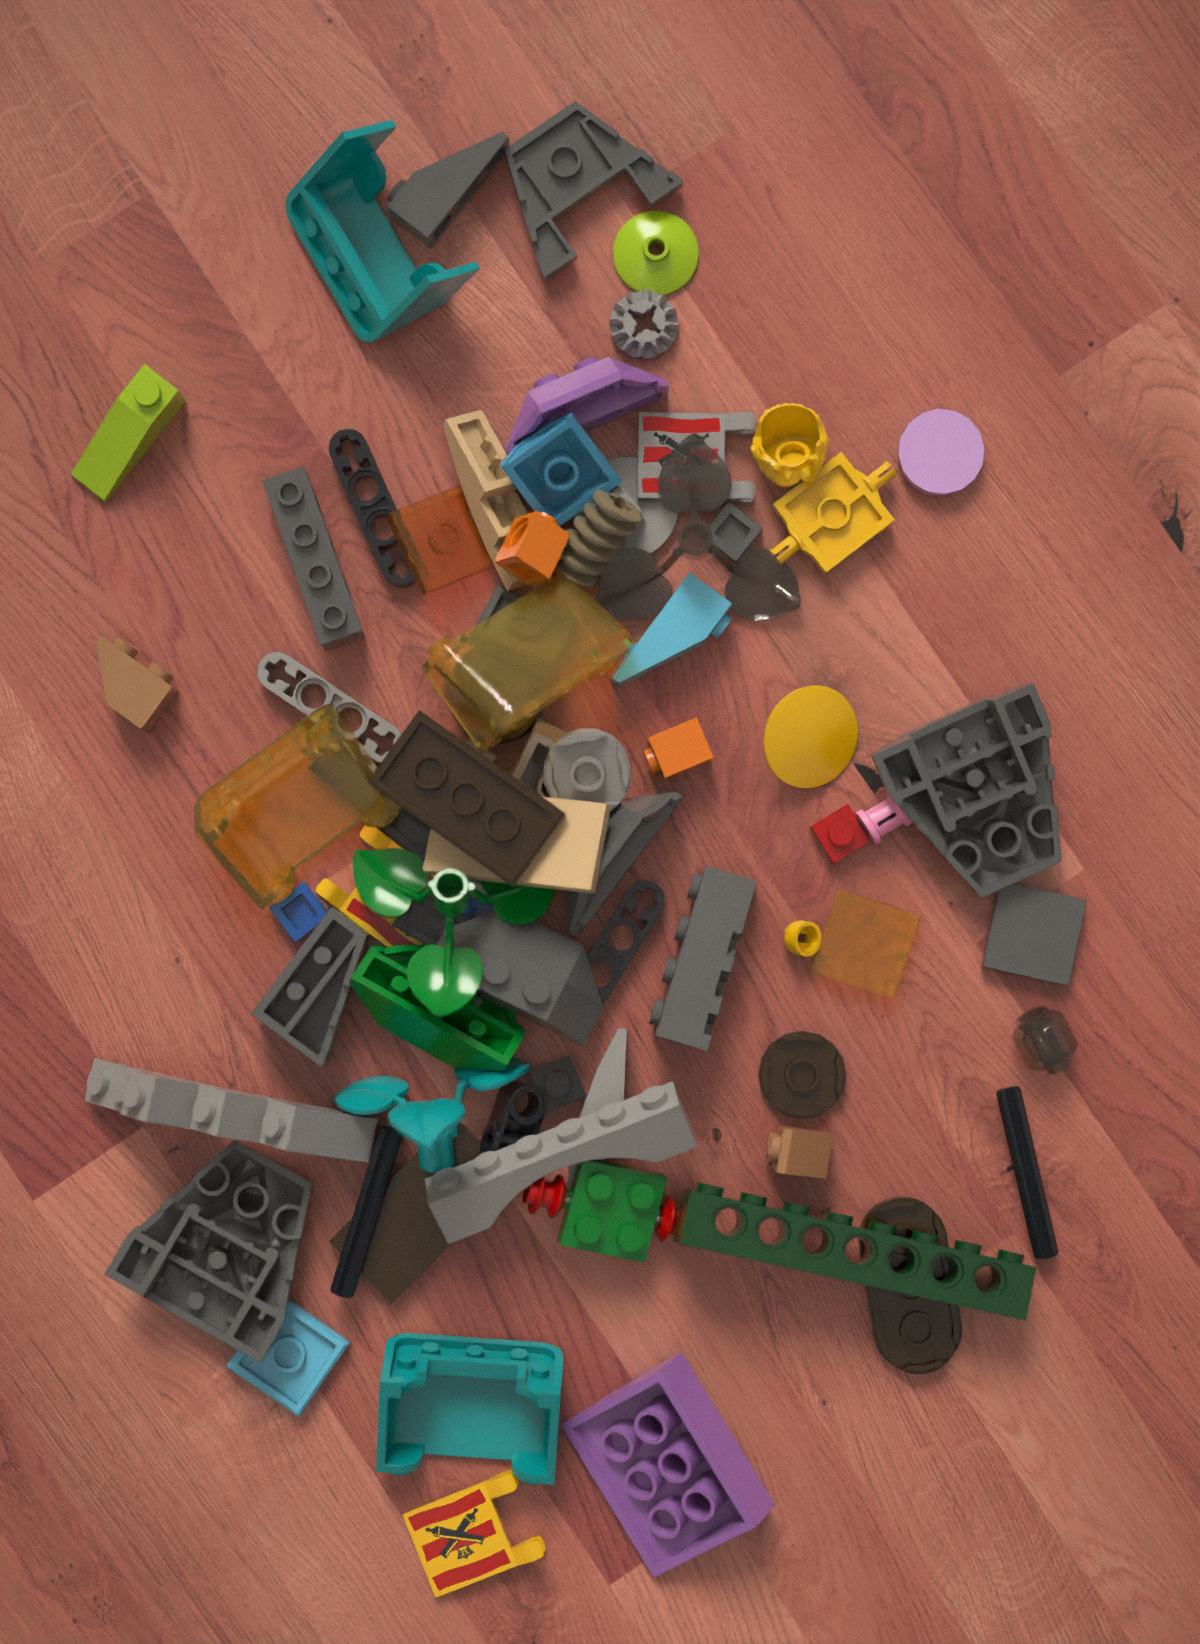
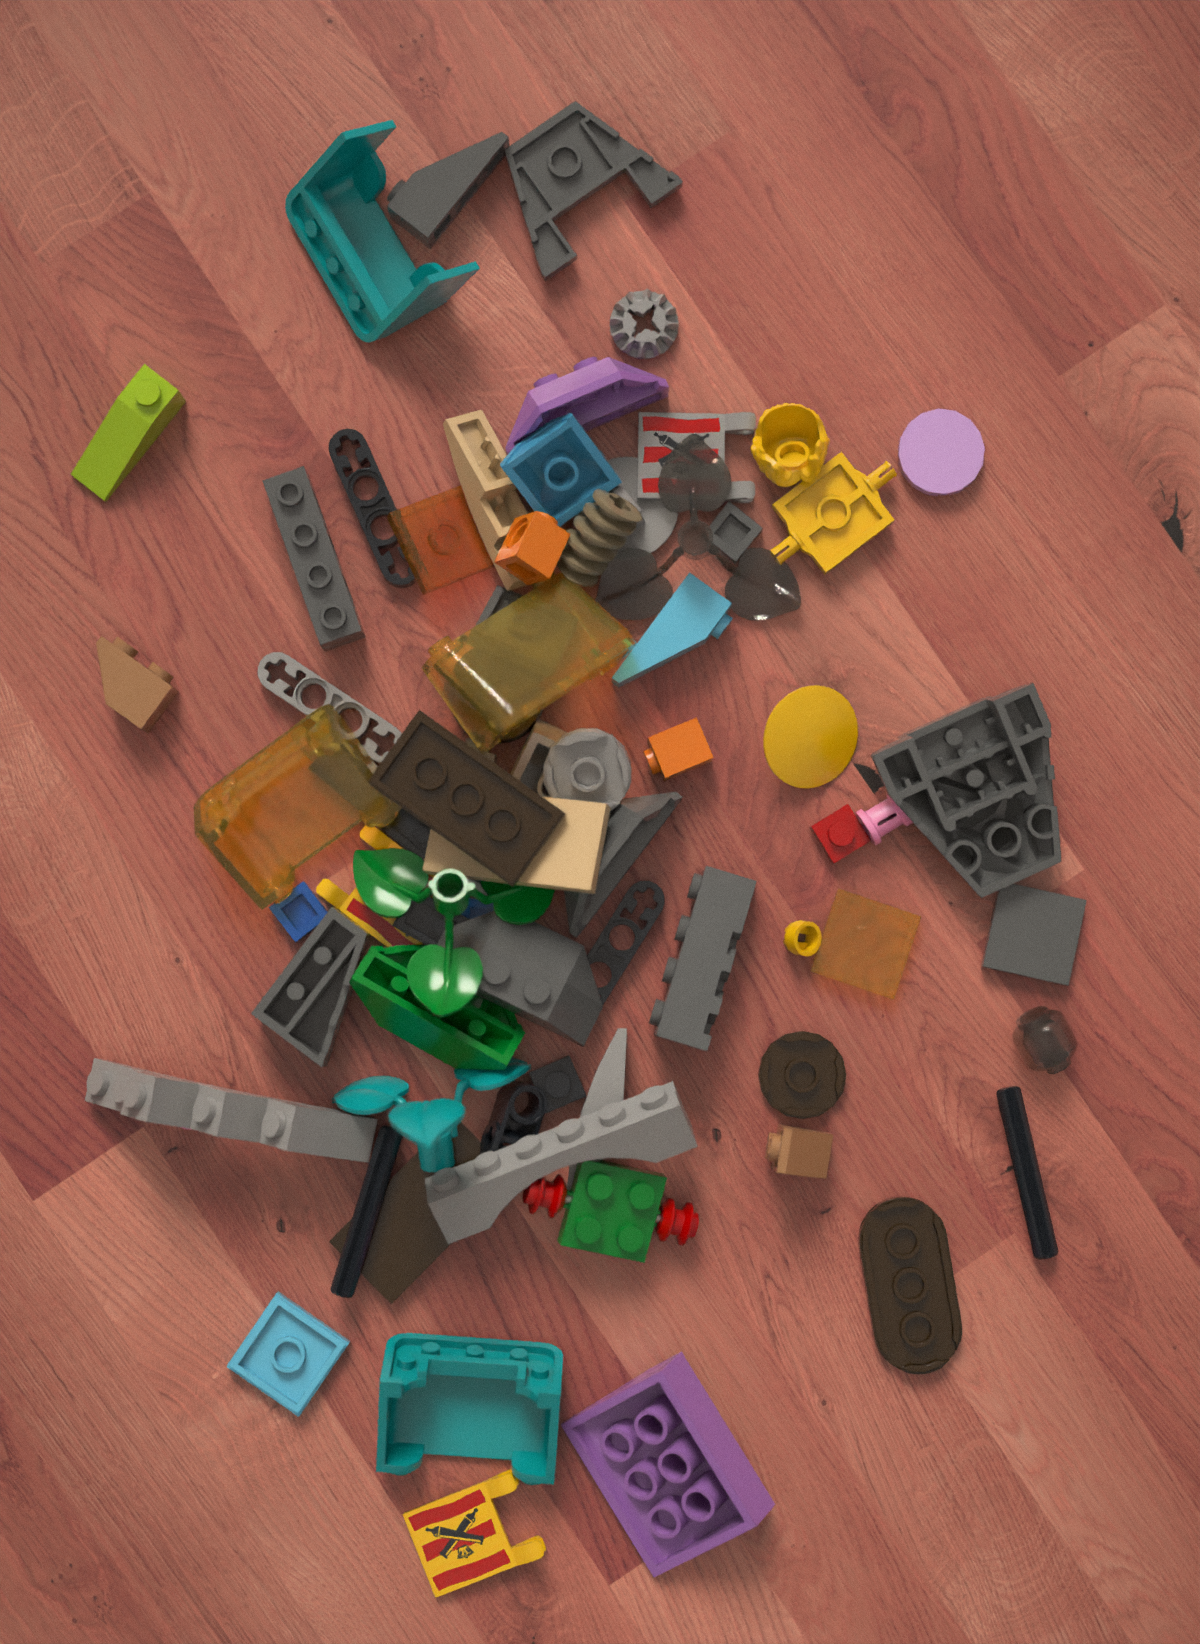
(222, 1249): dark grey wedge -> none
(658, 273): lime dish -> none
(1006, 1295): dark green brick -> none

